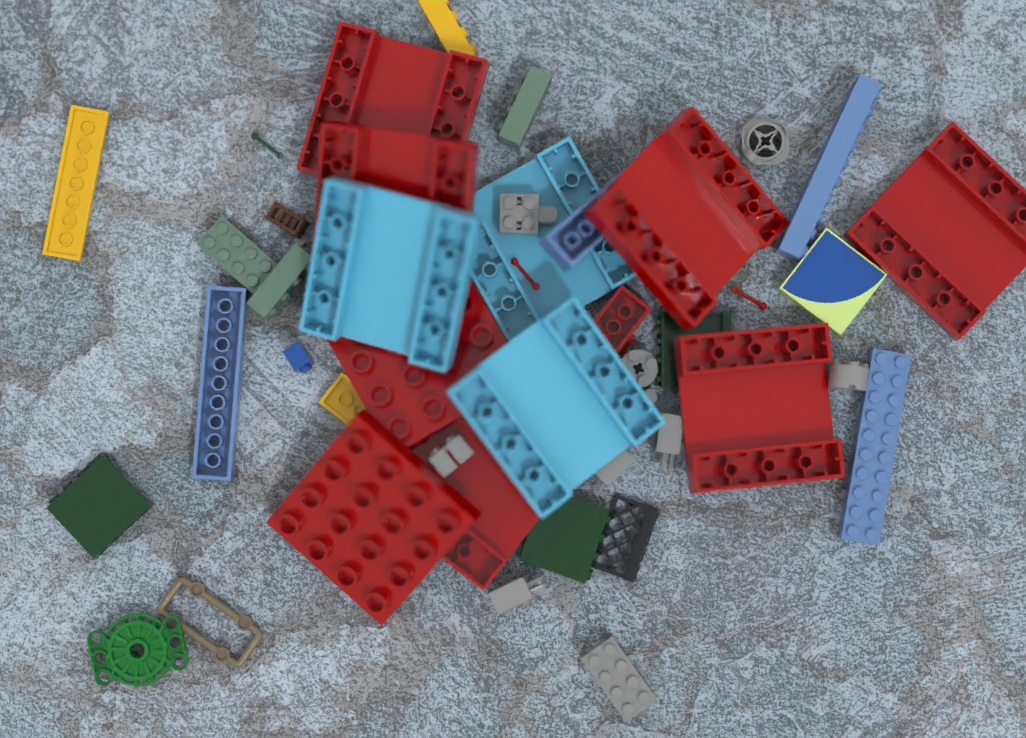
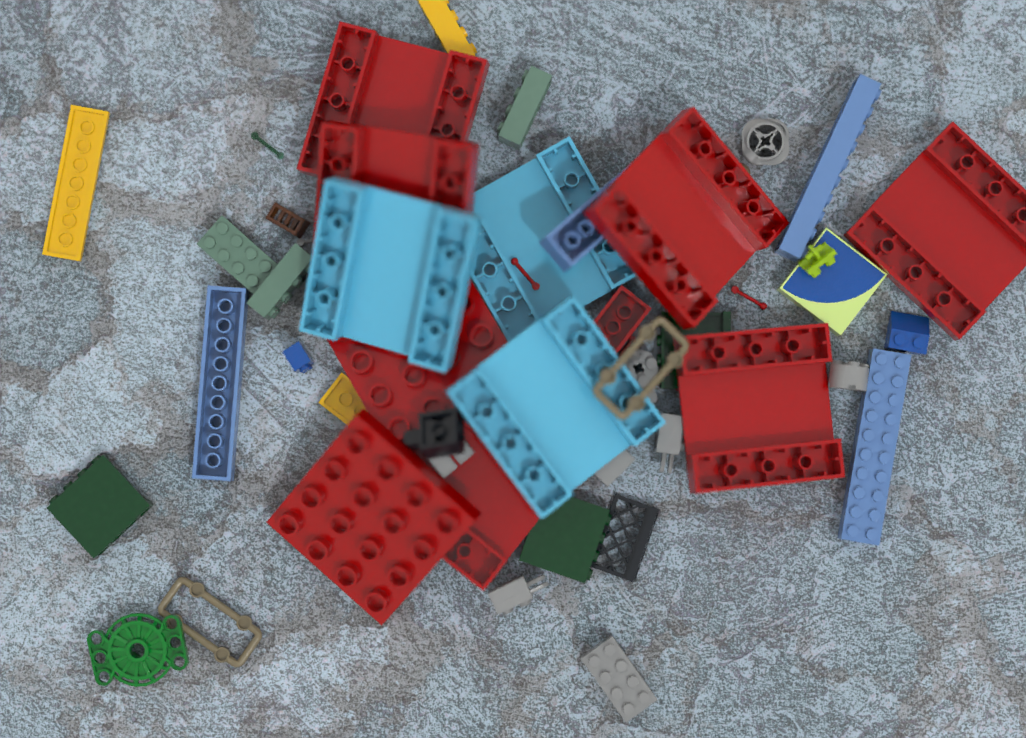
(438, 433): none -> black brick
(524, 213): light grey brick -> none
(673, 360): none -> dark tan bar
(816, 258): none -> lime hips
(907, 333): none -> blue slope

